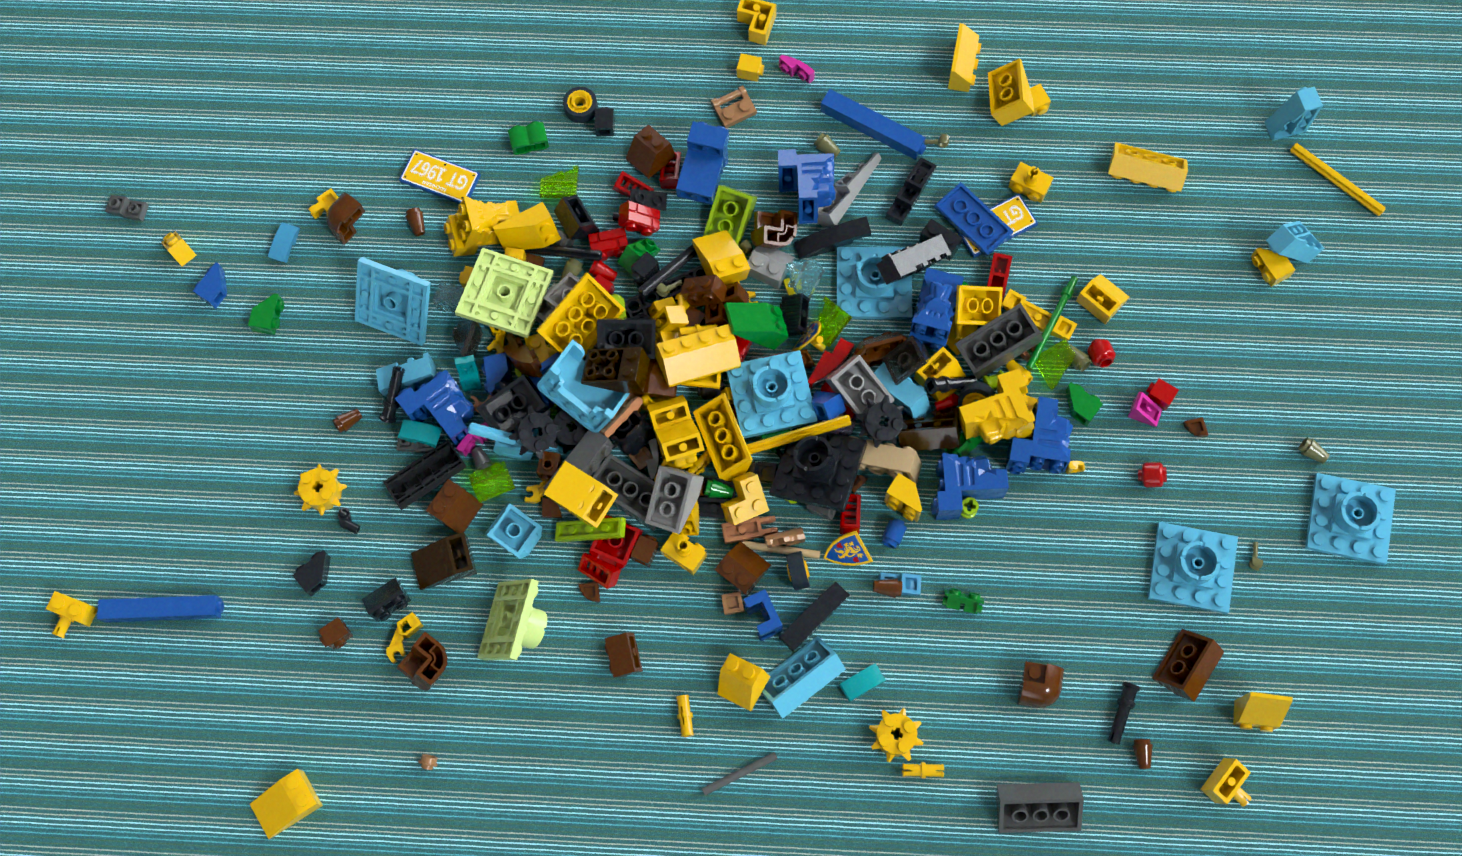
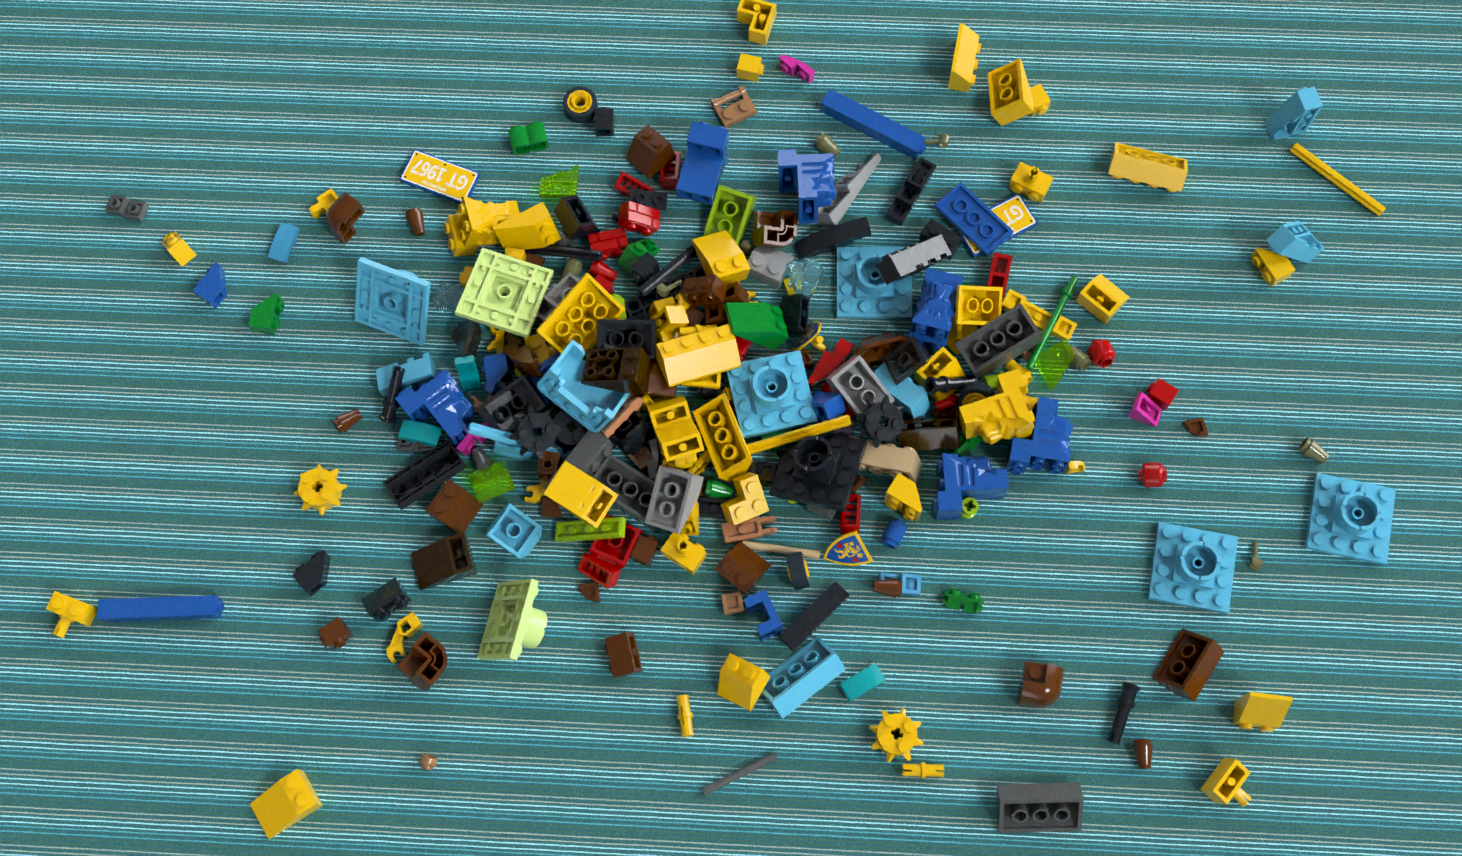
(345, 521): black arm -> none
(787, 537): medium nougat slope -> none
(832, 321): clear neon green wing -> none
(1081, 404): green slope -> none

